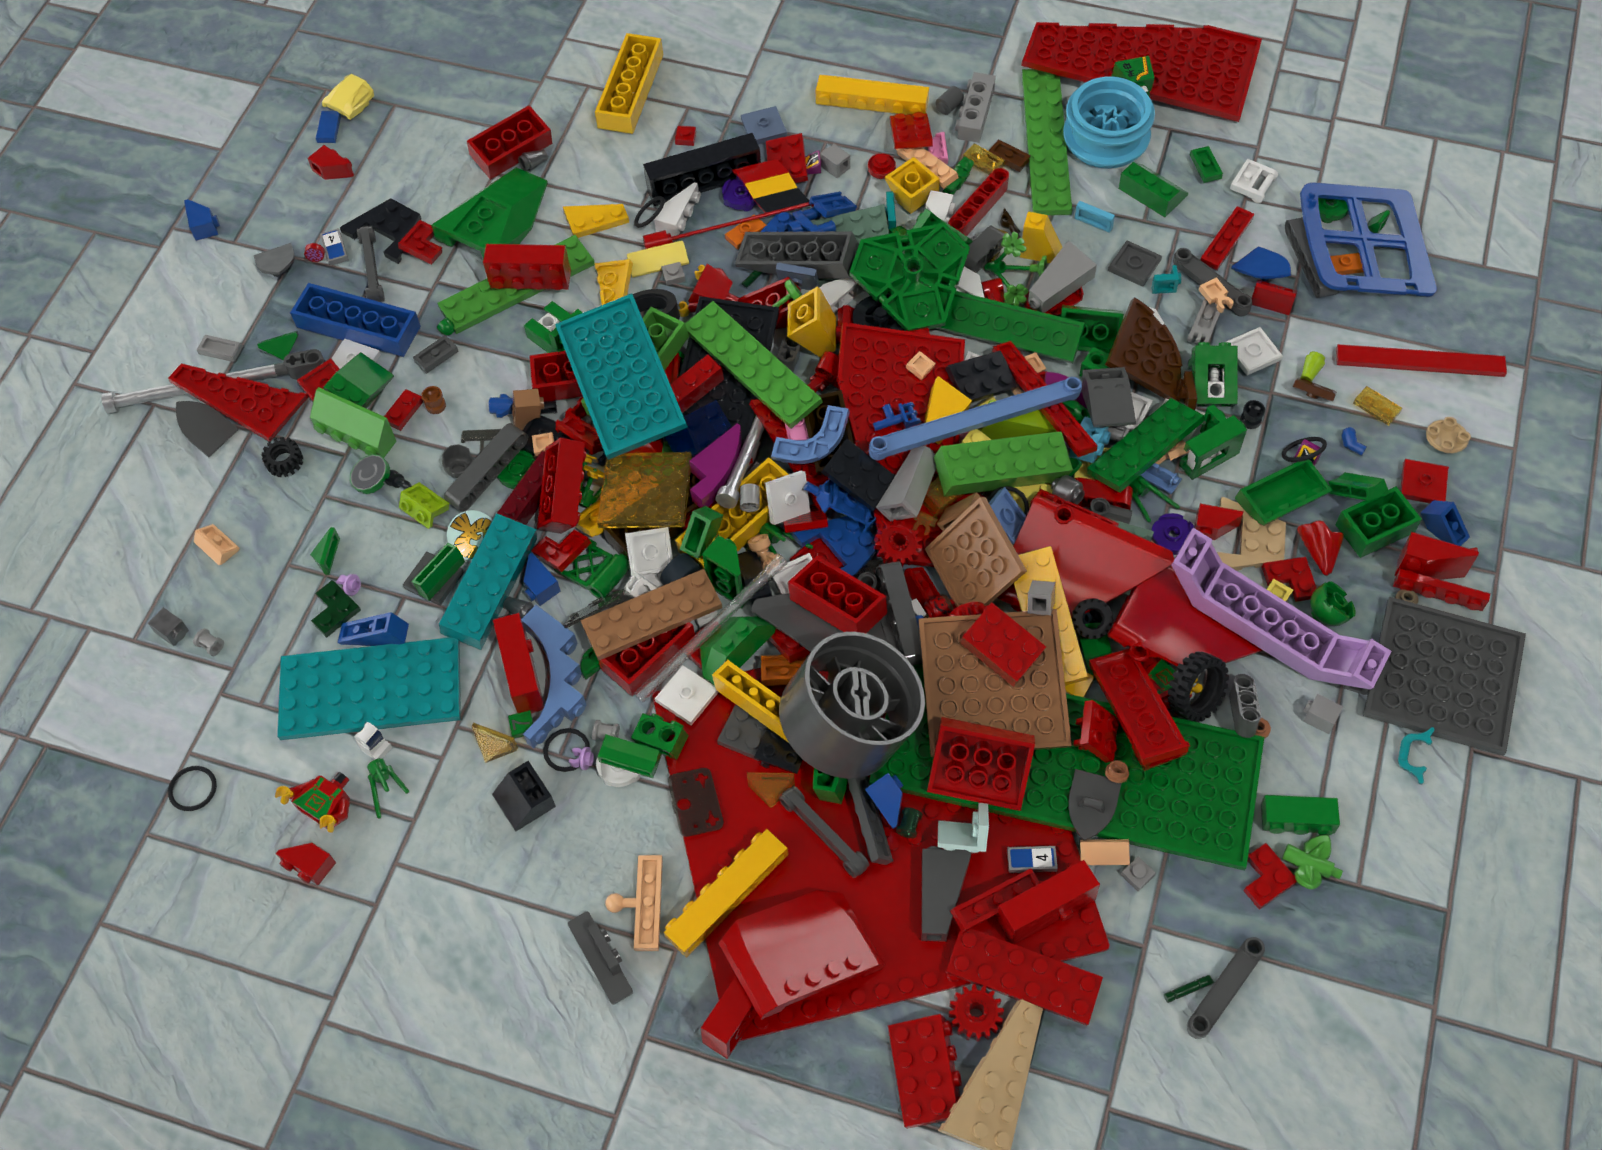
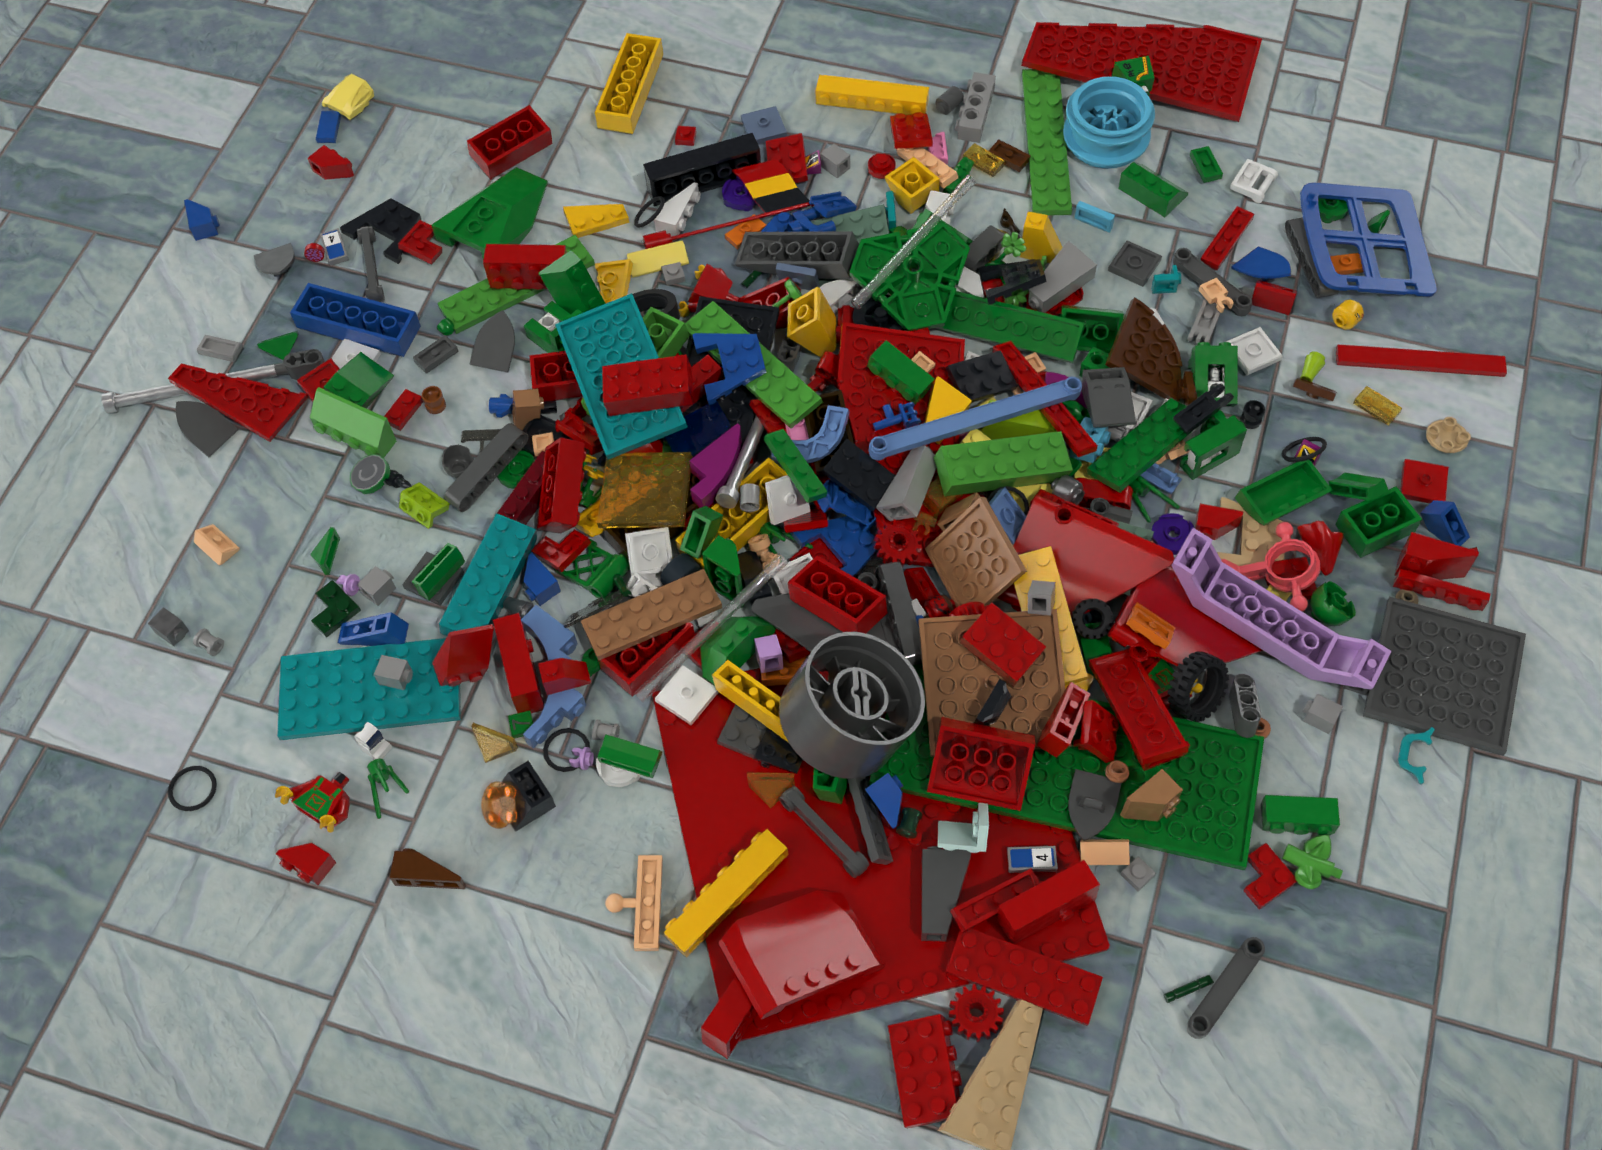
(280, 447): black tyre -> none
(377, 585): none -> light grey brick
(393, 672): none -> light grey brick
(416, 870): none -> reddish brown slope
(464, 656): none -> red slope
(468, 531): shield -> none
(494, 344): none -> dark grey shield
(499, 804): none -> clear orange dish
(530, 160): flat silver cone -> none
(563, 675): none -> red slope
(571, 284): none -> green slope
(600, 957): dark grey bracket -> none
(621, 585): none -> dark green wheel
(647, 385): none -> red brick
(659, 736): green brick -> none
(701, 801): clear smoke axle -> none
(740, 360): none -> blue wing
(768, 653): none -> lavender brick
(795, 466): none -> green plate
(866, 292): none -> clear piece
(900, 372): none -> green brick
(980, 201): red beam -> none
(994, 705): none -> black slope
(1016, 276): none -> black wing
(1063, 720): none -> red slope
(1151, 626): none -> orange plate
(1153, 799): none -> medium nougat slope
(1202, 409): none -> black hinge
(1264, 569): none -> coral piece
(1348, 313): none -> yellow head
(1350, 441): blue arm -> none

